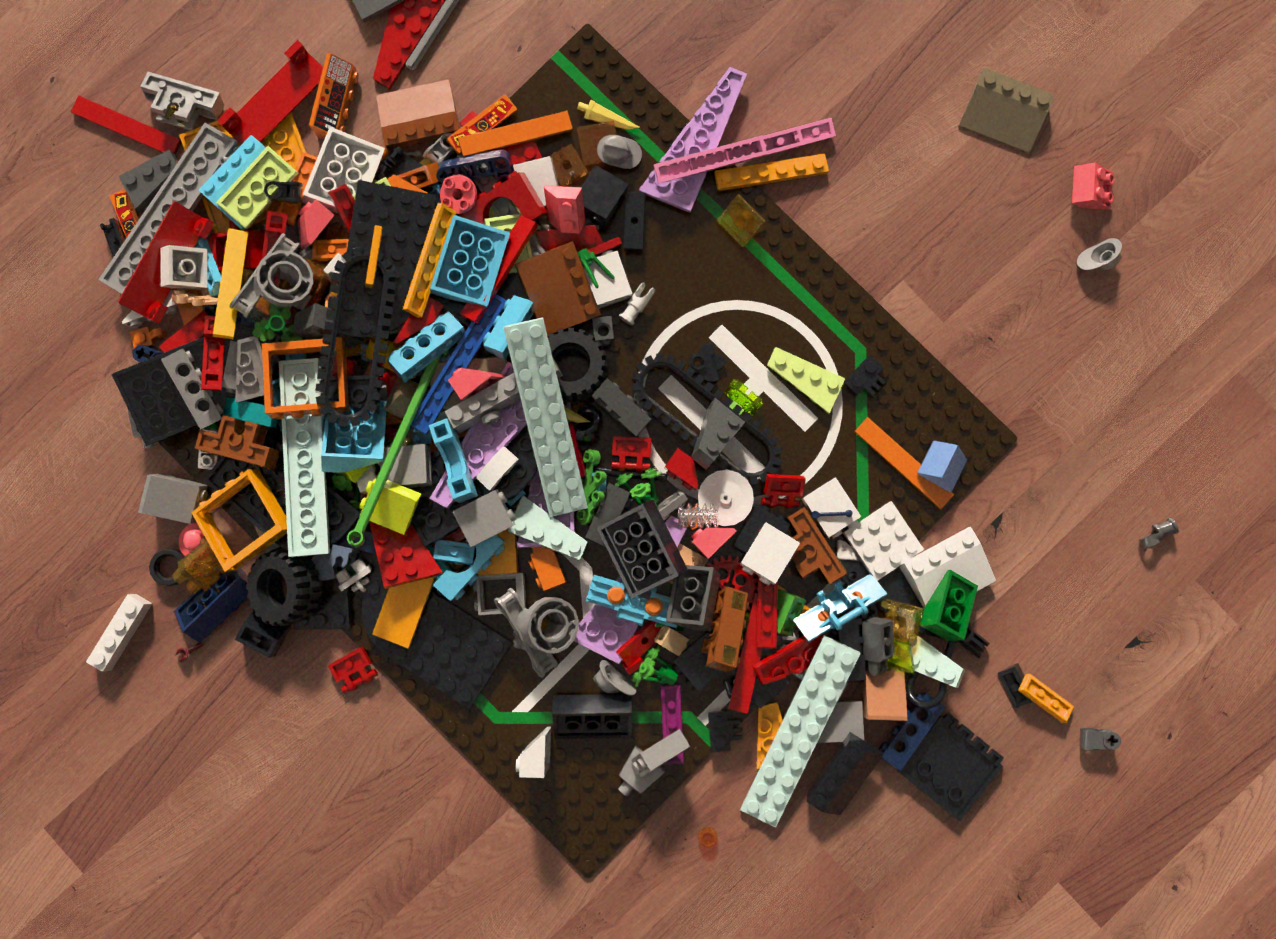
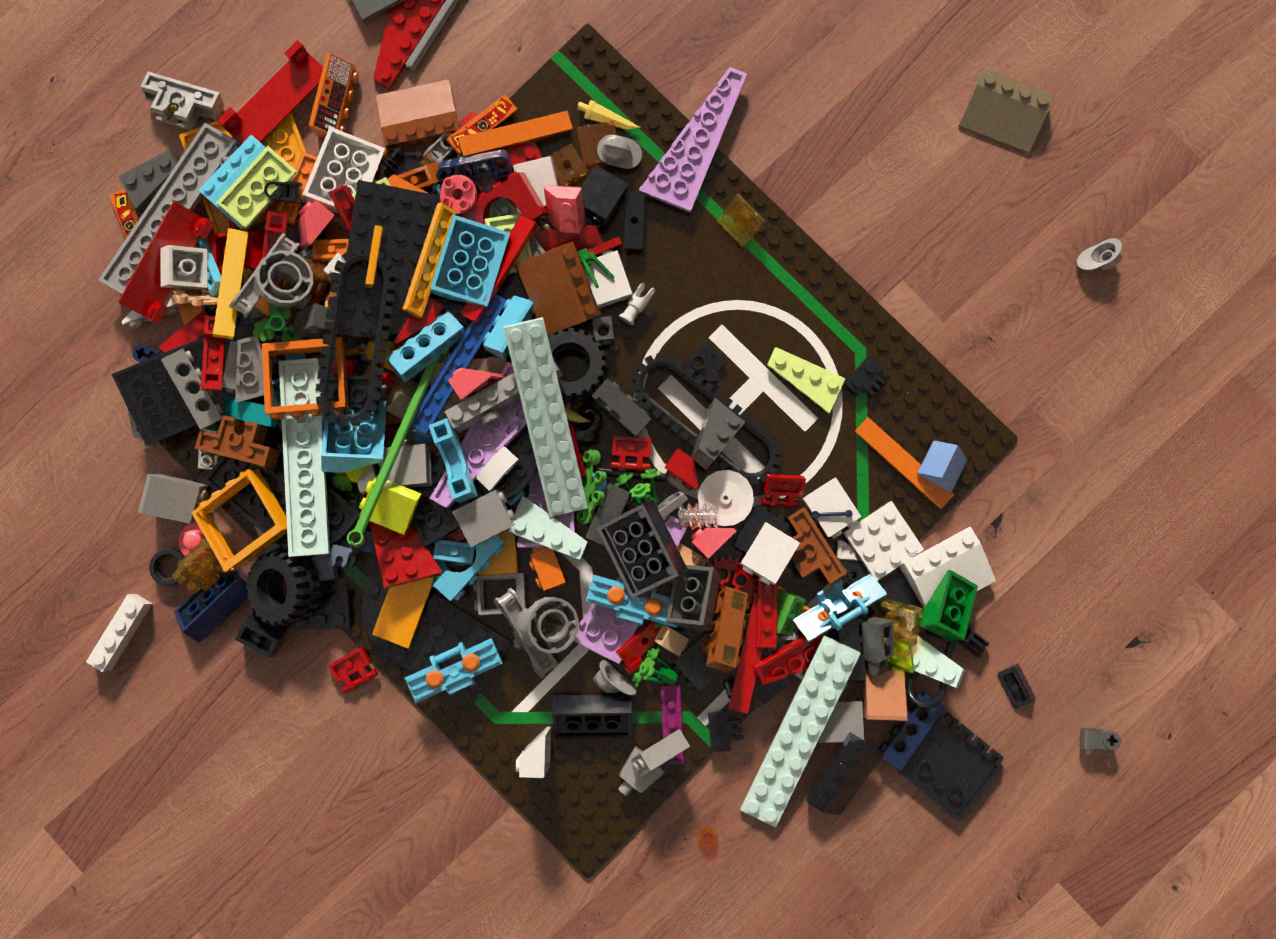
(114, 235): black hinge -> none
(125, 125): red tile -> none
(146, 336): orange plate -> none
(187, 651): dark red hand -> none
(361, 570): white hips -> none
(454, 677): none -> medium azure piece
(744, 151): bright pink slope -> none
(749, 403): clear neon green hinge -> none
(768, 724): light orange wing -> none
(771, 172): light orange plate -> none
(1046, 698): light orange tile -> none
(1092, 186): coral slope -> none
(1159, 533): dark grey connector -> none

